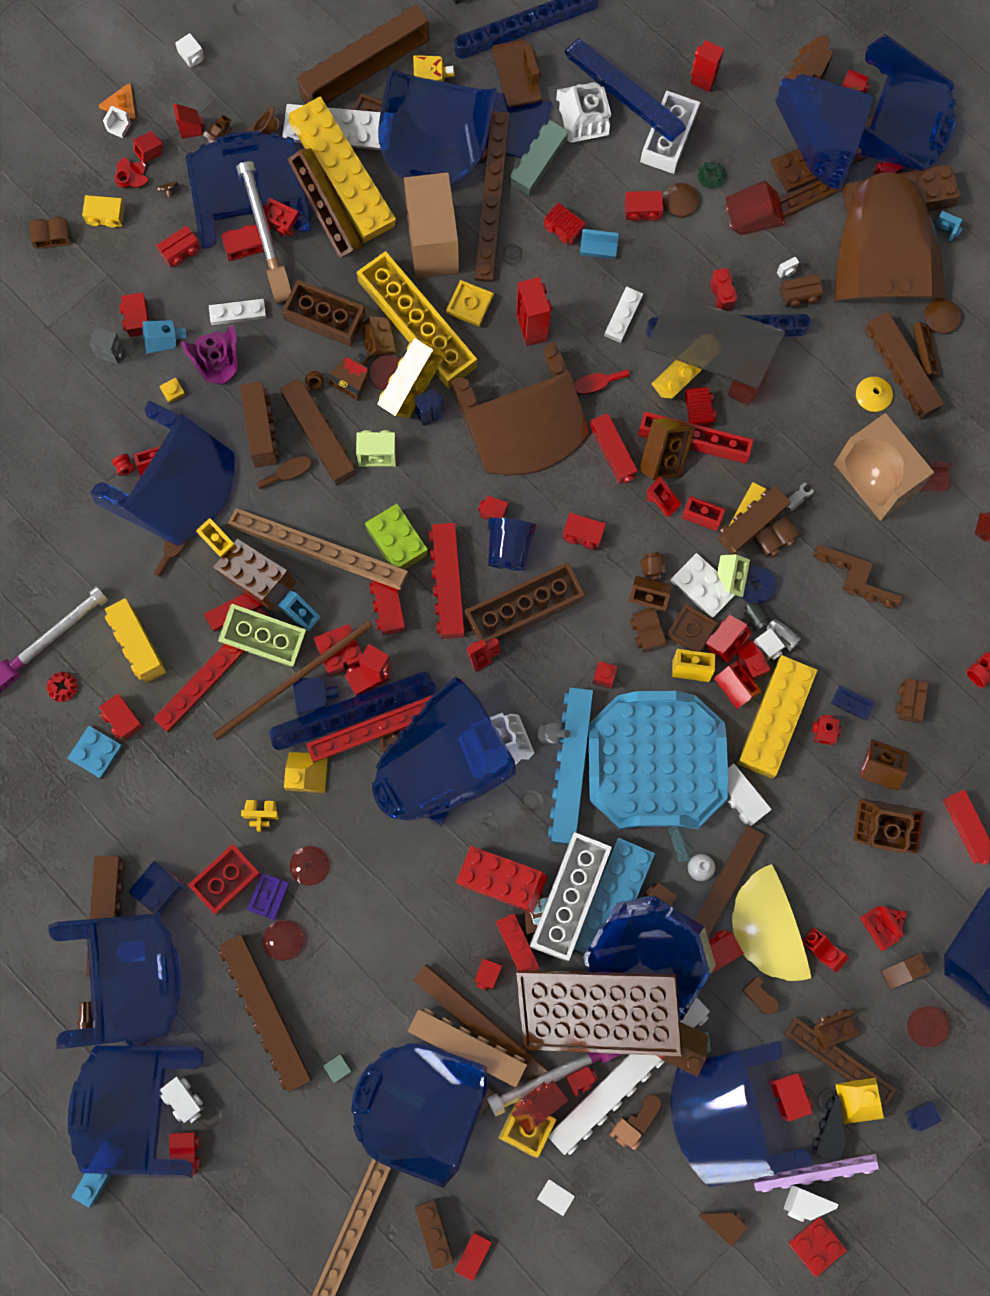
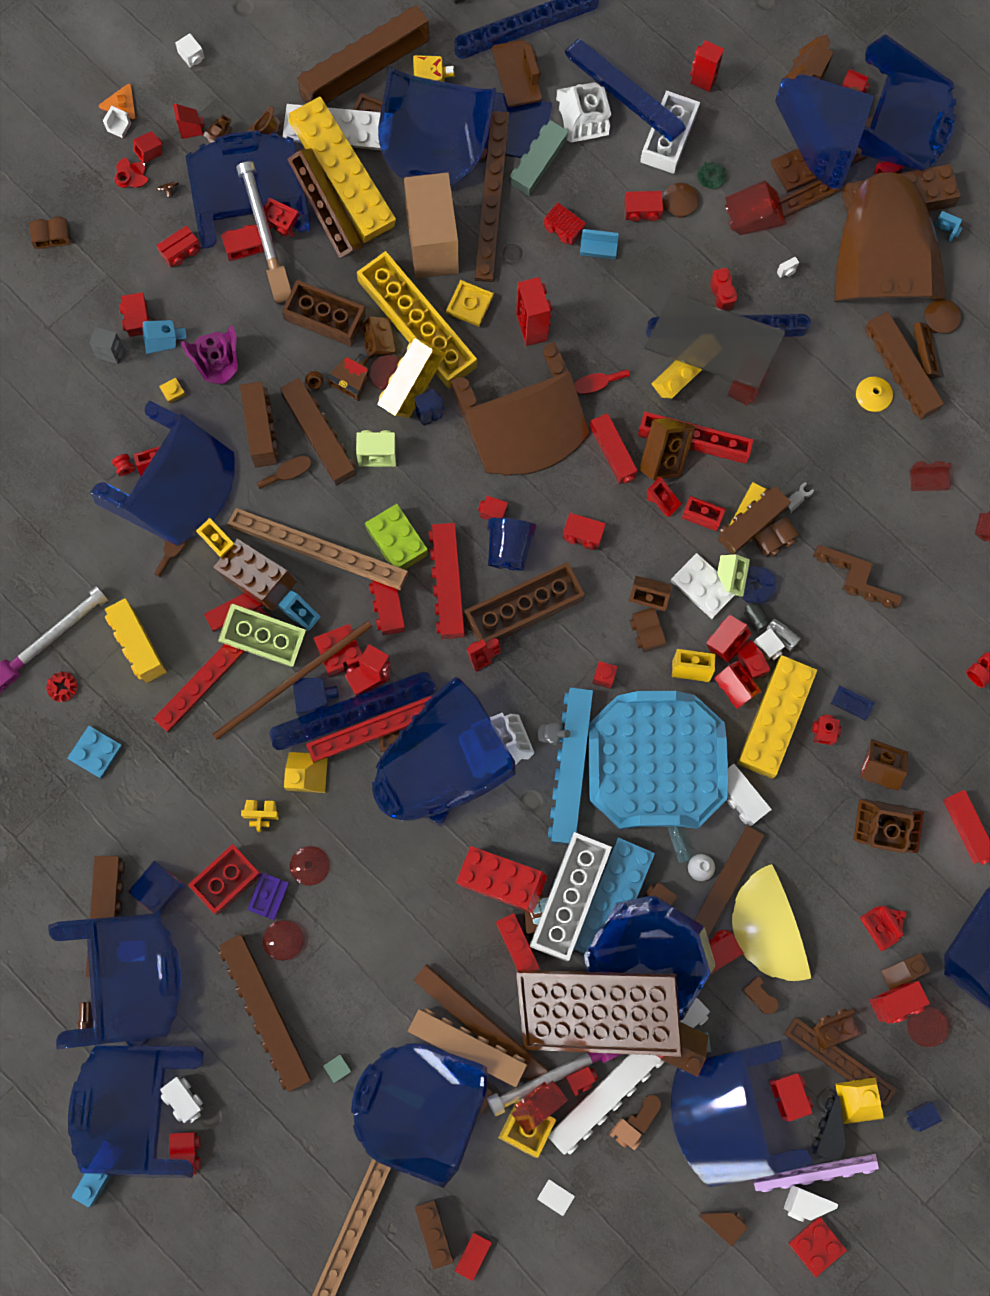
(103, 211): yellow brick -> none
(120, 717): red brick -> none
(237, 312): white plate -> none
(487, 974): red brick -> none
(623, 314): white plate -> none
(653, 565): reddish brown head -> none
(691, 629): reddish brown plate -> none
(699, 406): red brick -> none
(801, 291): reddish brown brick -> none
(824, 951): red slope -> none
(883, 467): medium nougat piece -> none
(899, 1001): none -> red brick
(912, 700): reddish brown brick -> none

